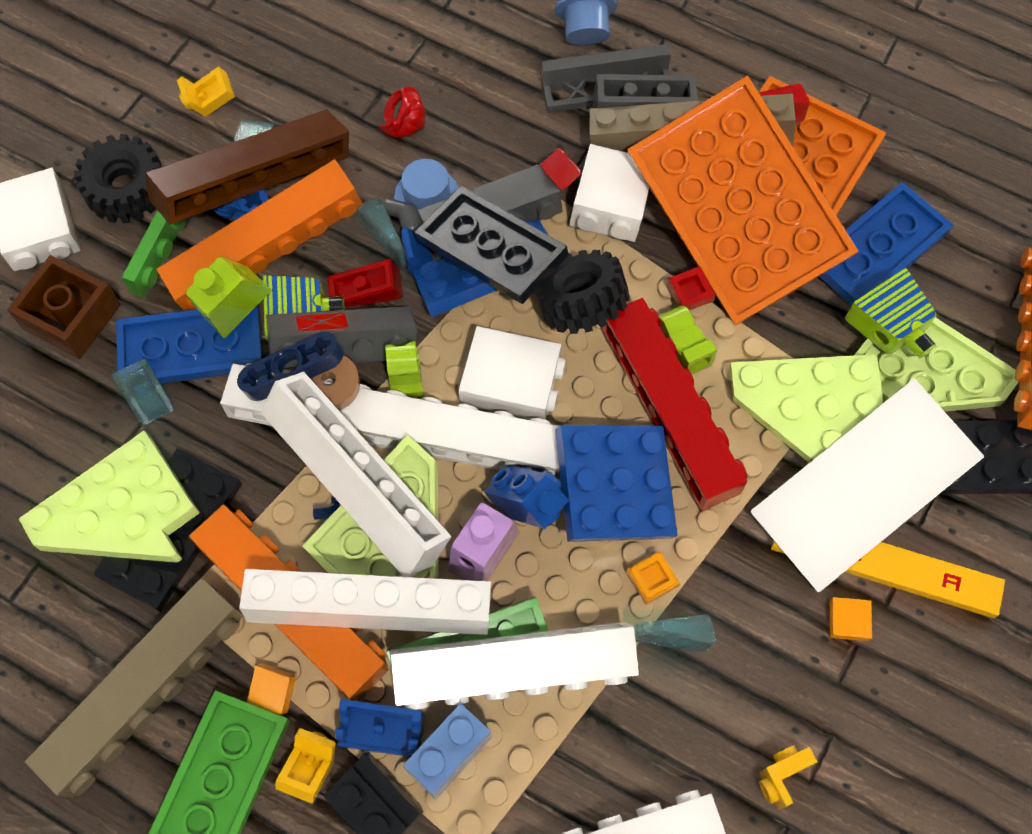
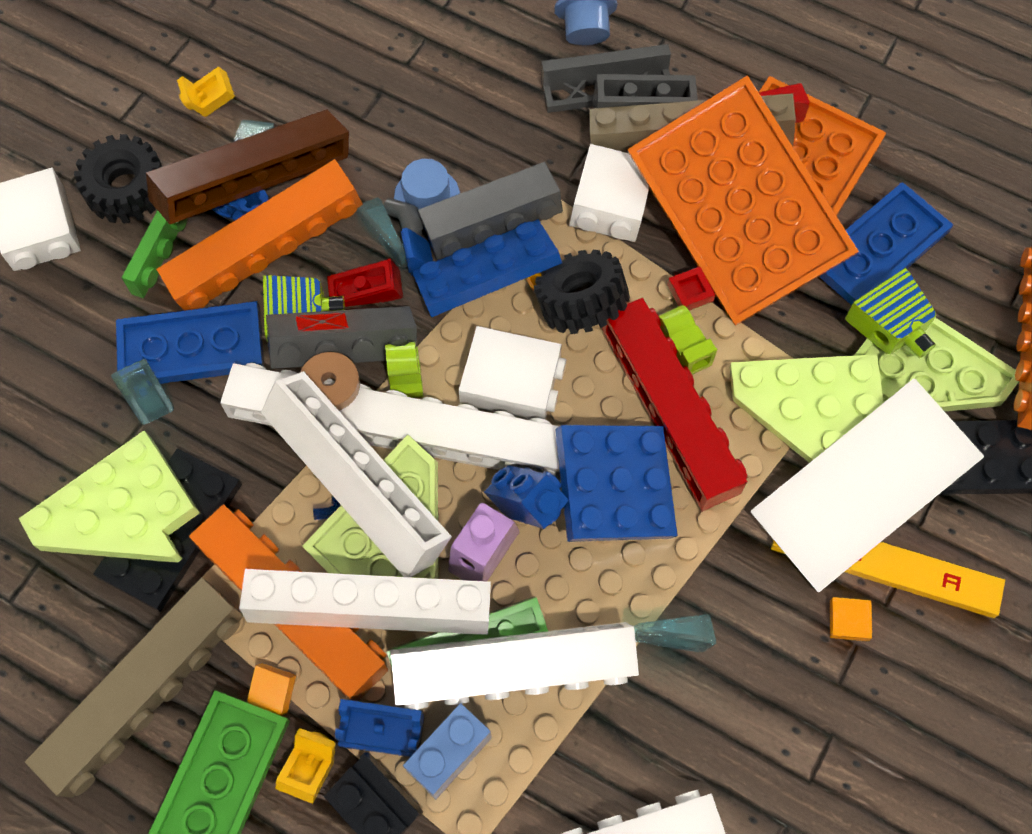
(64, 306): reddish brown brick -> none
(226, 294): lime torso -> none
(309, 347): dark blue beam -> none
(410, 114): red piece -> none
(492, 244): plate -> none
(561, 169): red slope -> none
(653, 577): light orange tile -> none
(787, 763): yellow bracket -> none

